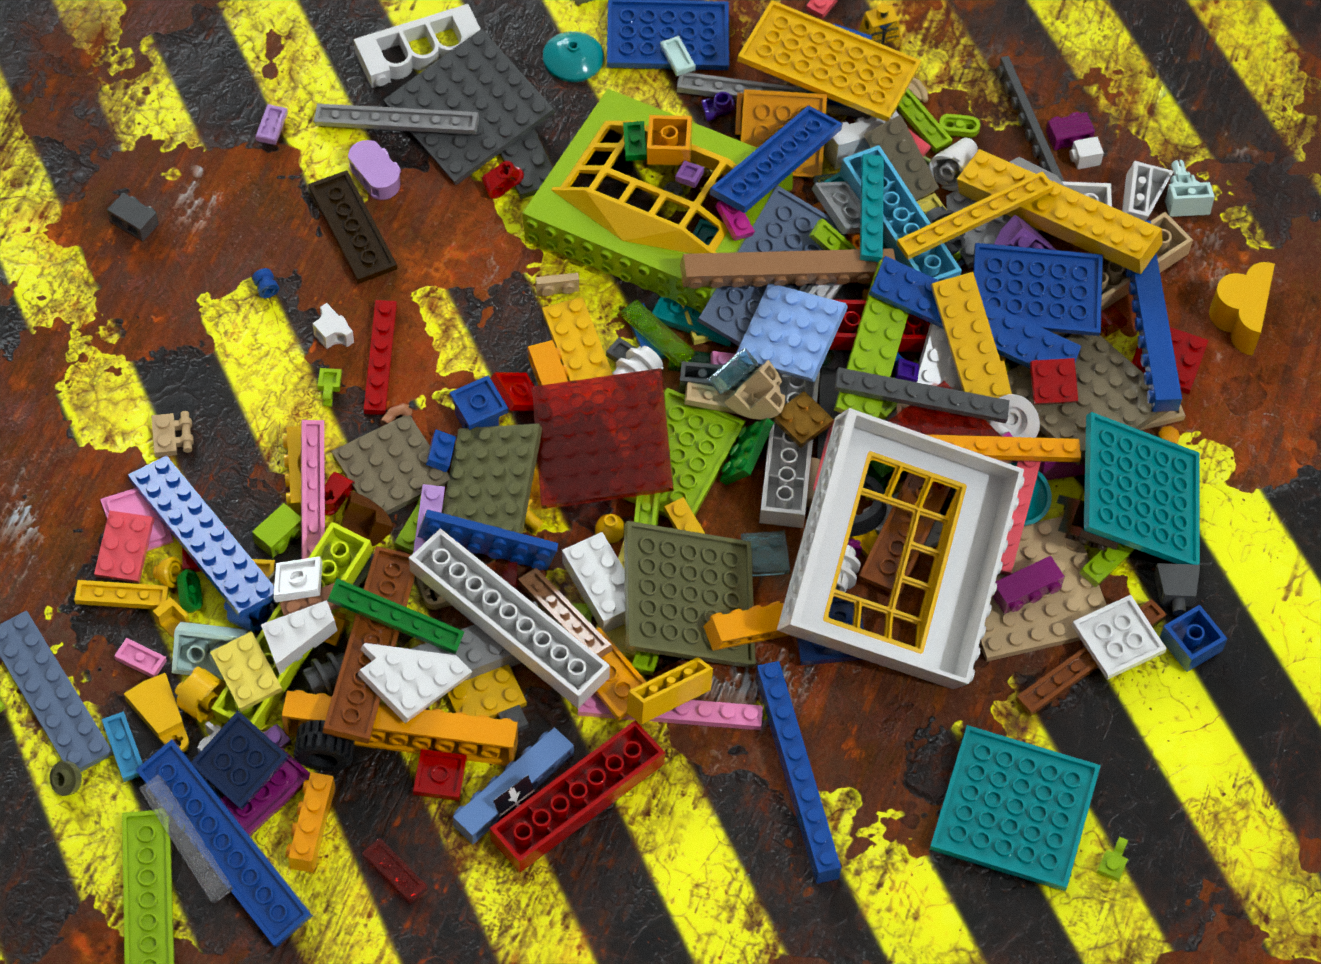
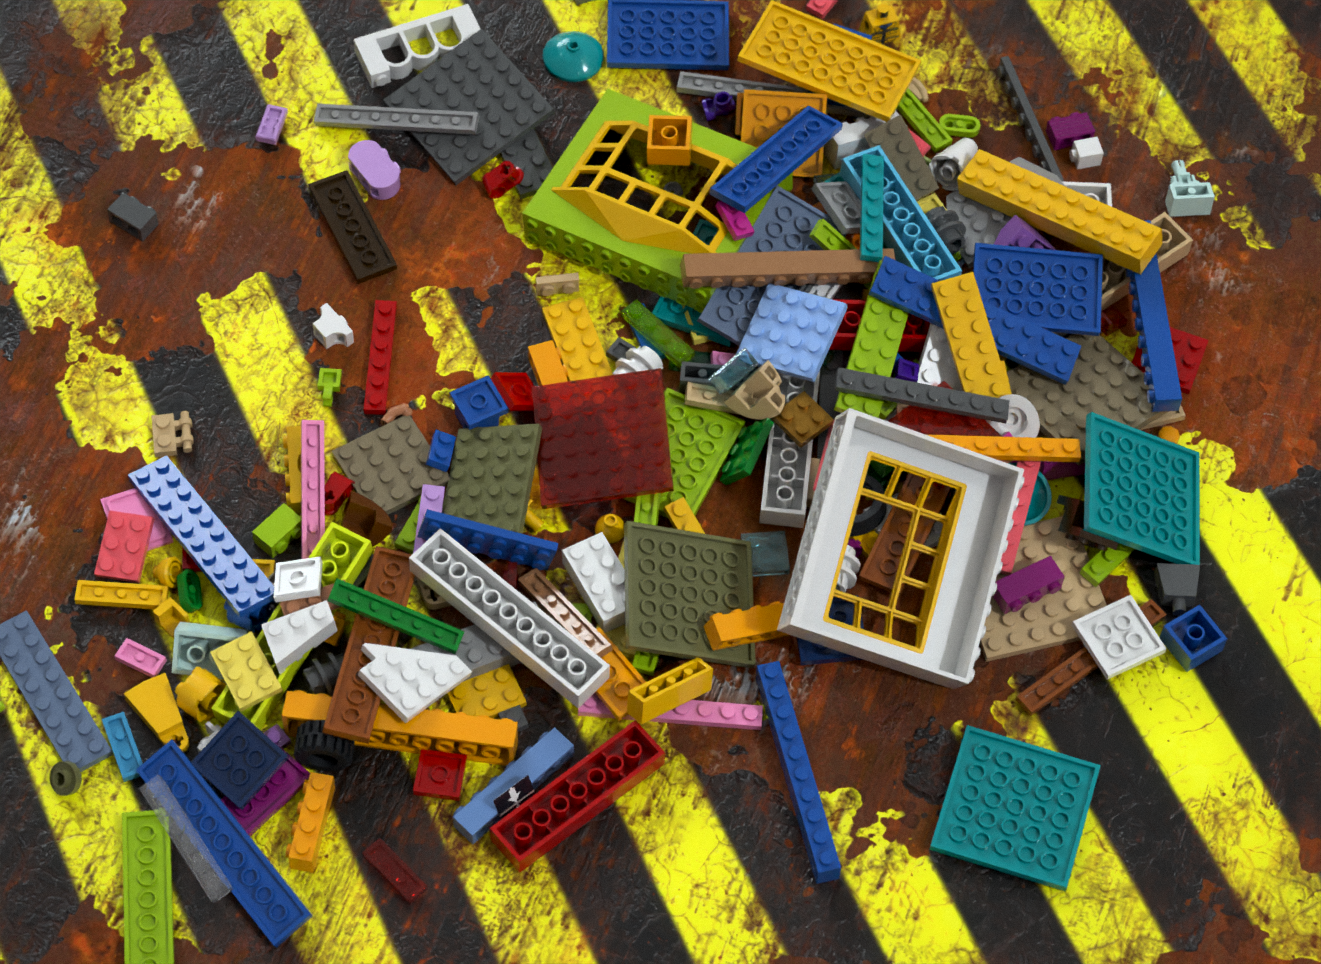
(266, 285): blue wheel -> none
(634, 141): green plate -> none
(677, 56): light aqua tile -> none
(689, 174): medium lavender plate -> none
(975, 215): yellow plate -> none
(1054, 381): red plate -> none
(1113, 862): lime plate -> none
(1143, 188): white wedge -> none
(1241, 305): yellow brick -> none

